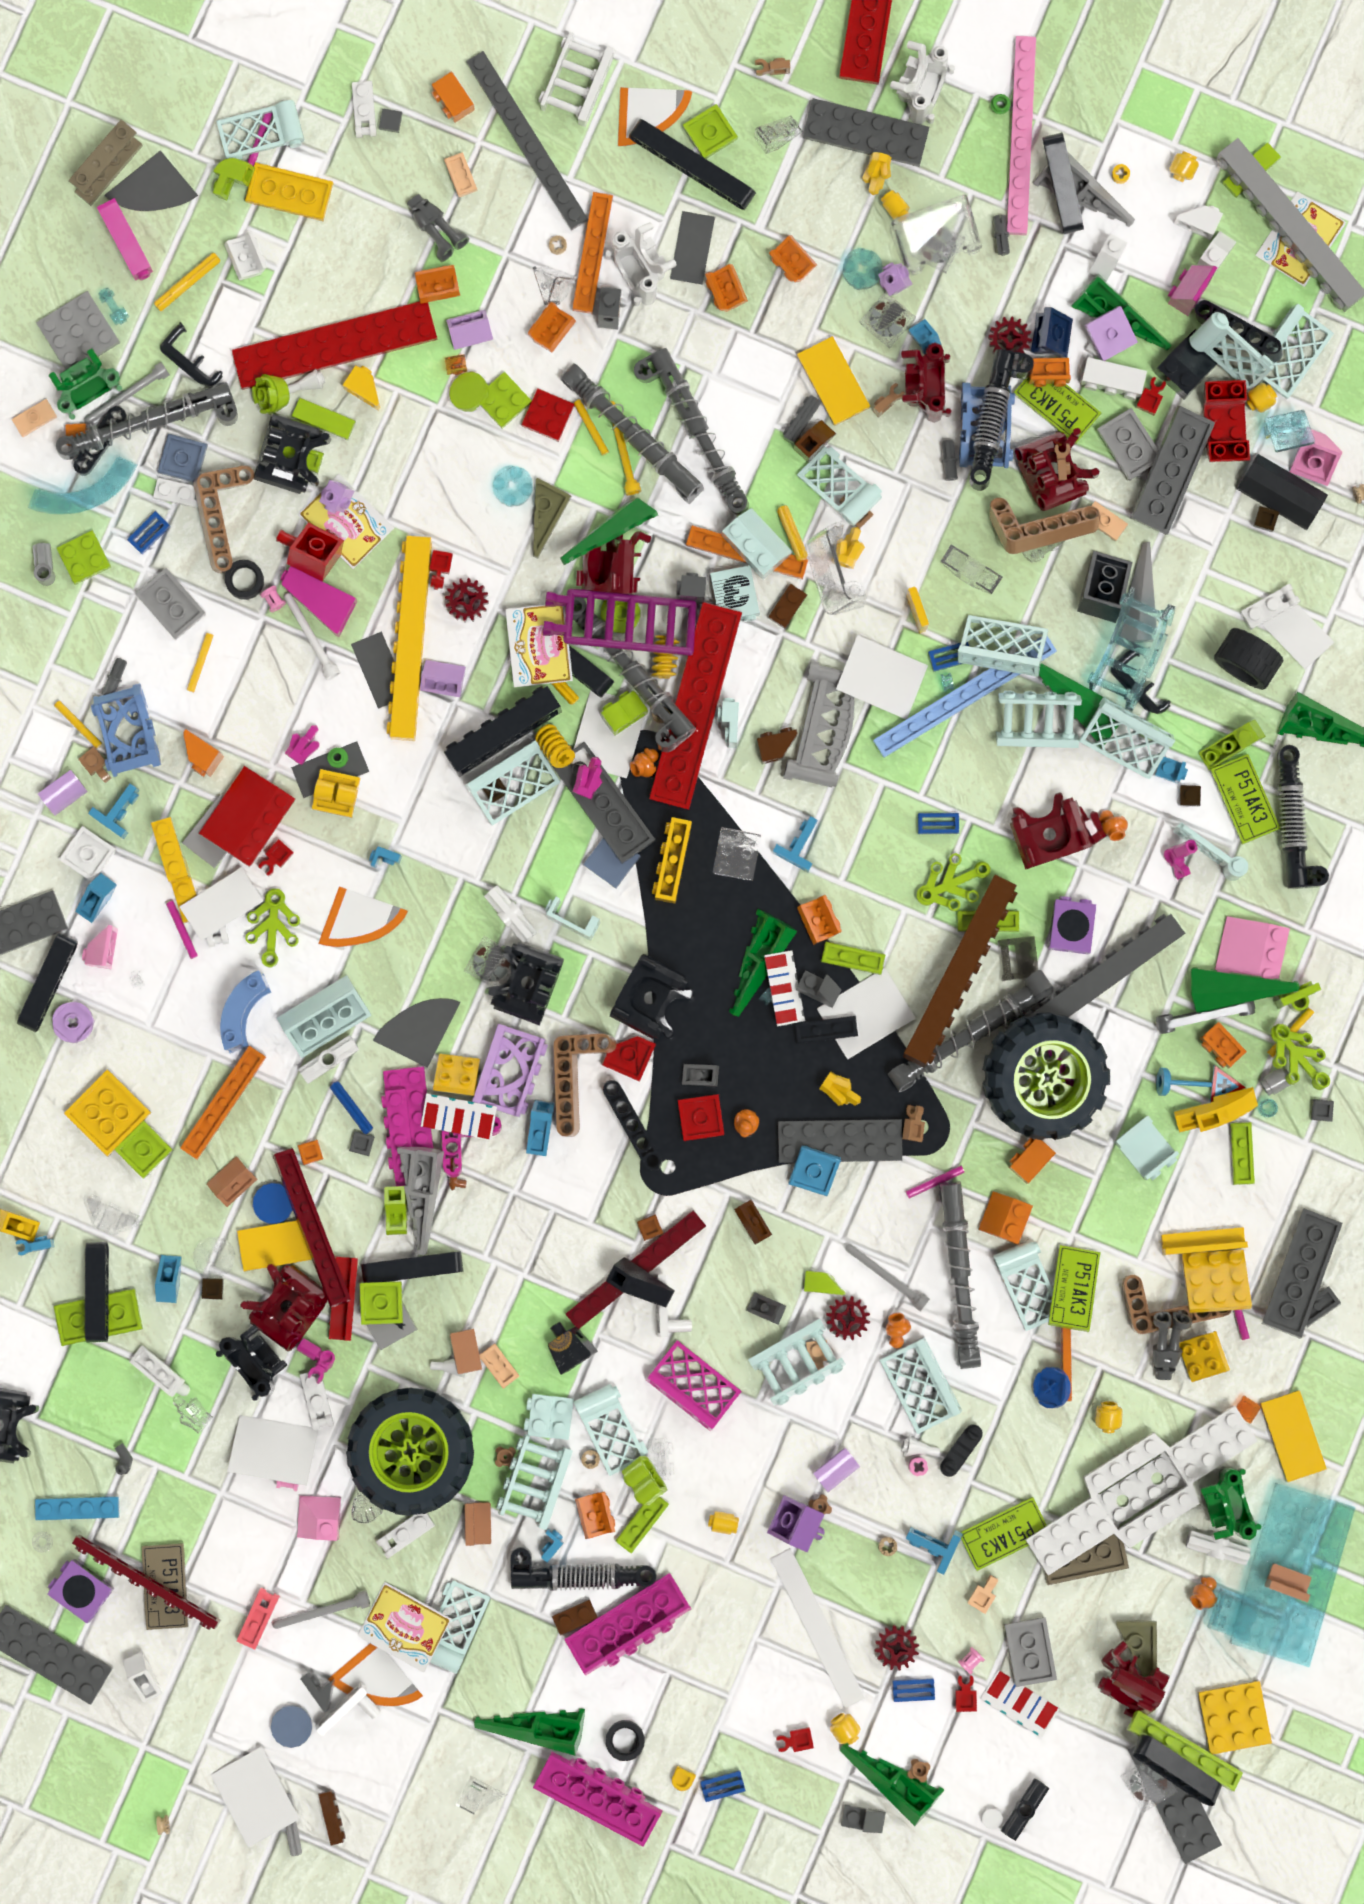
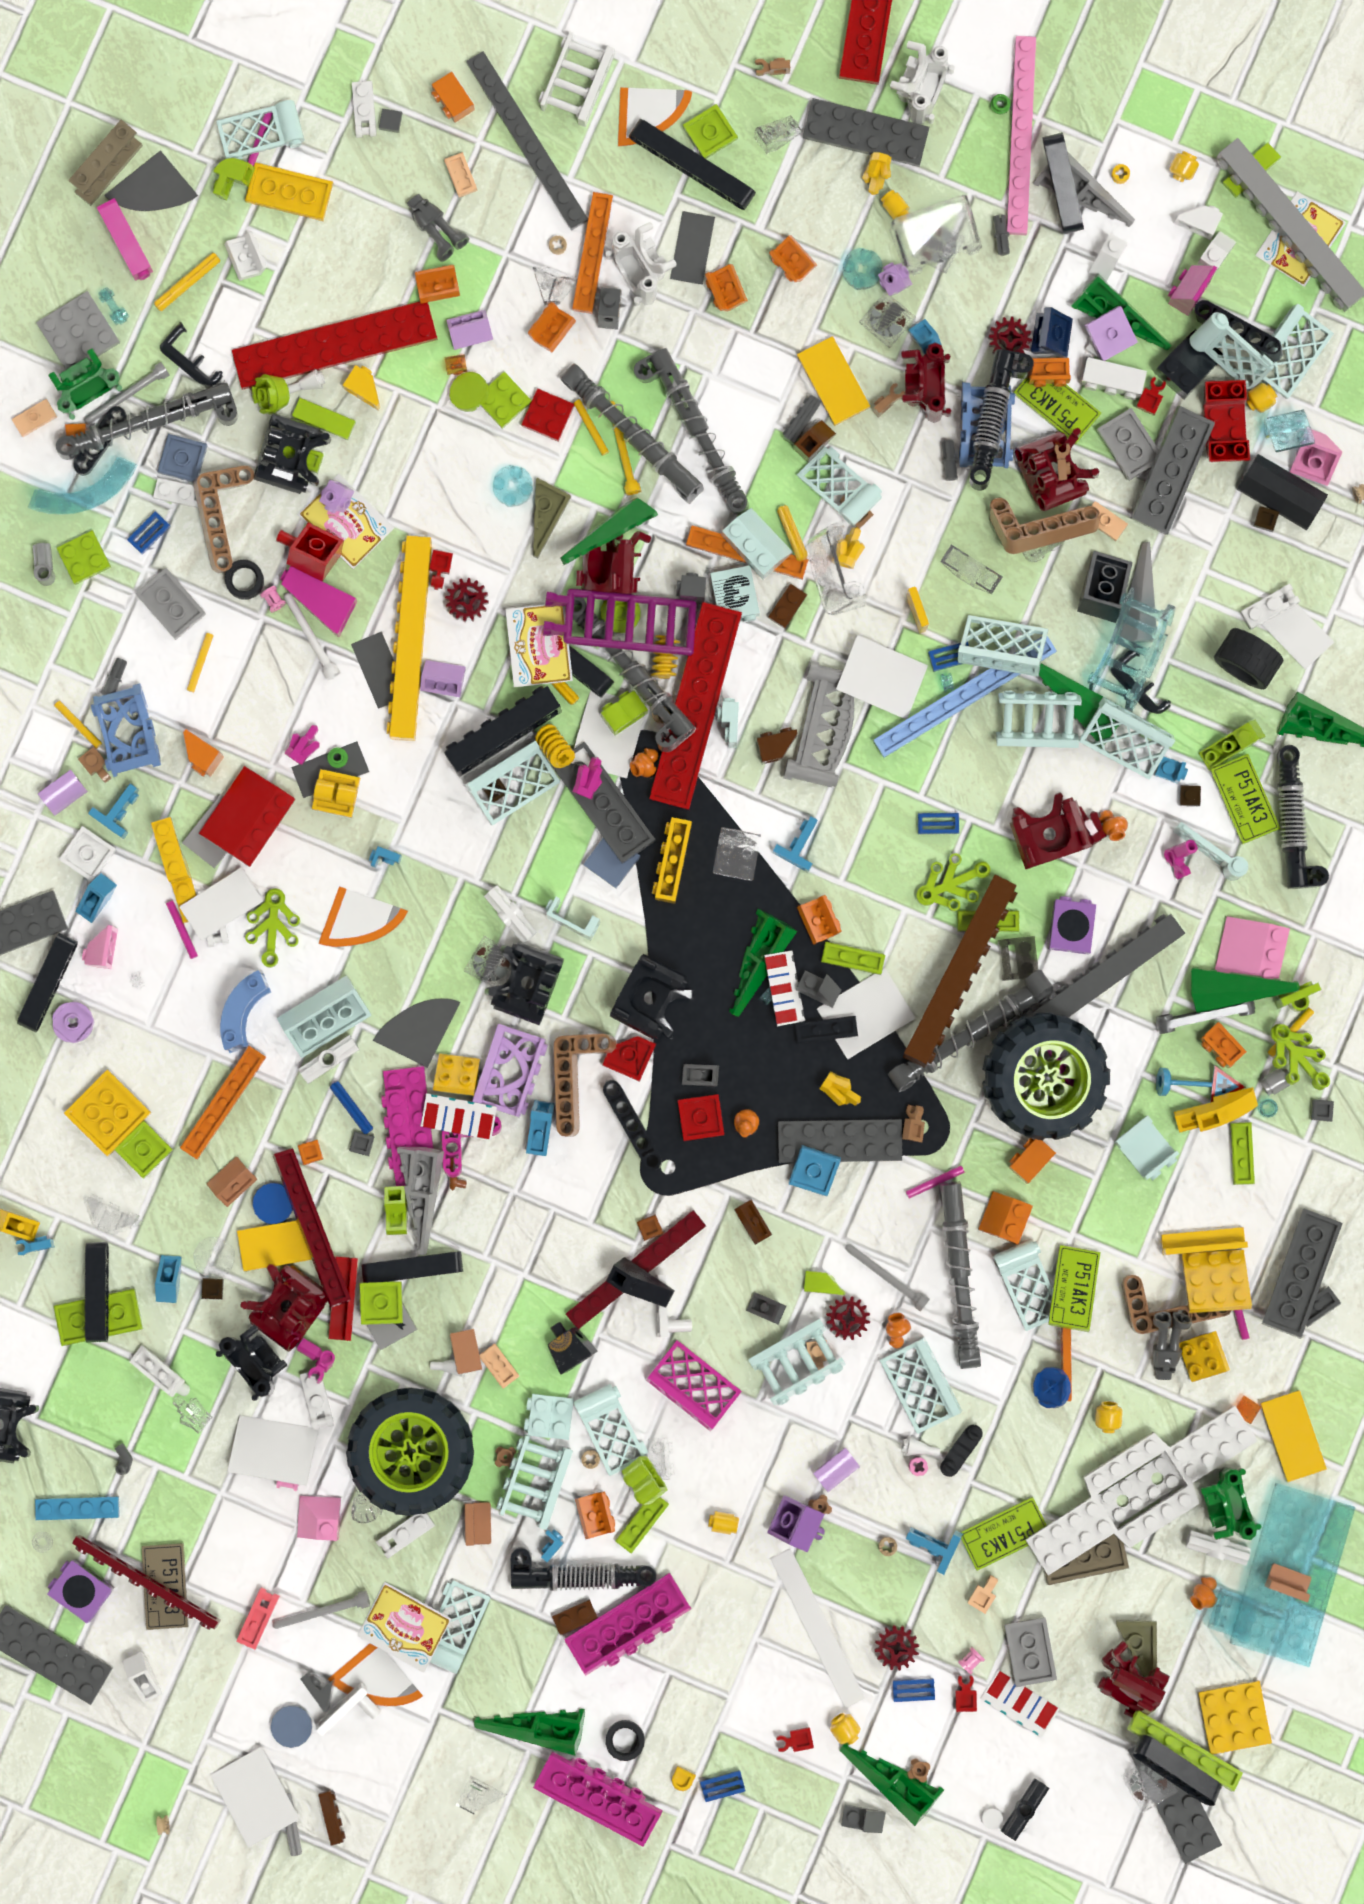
(278, 855): red plate -> none

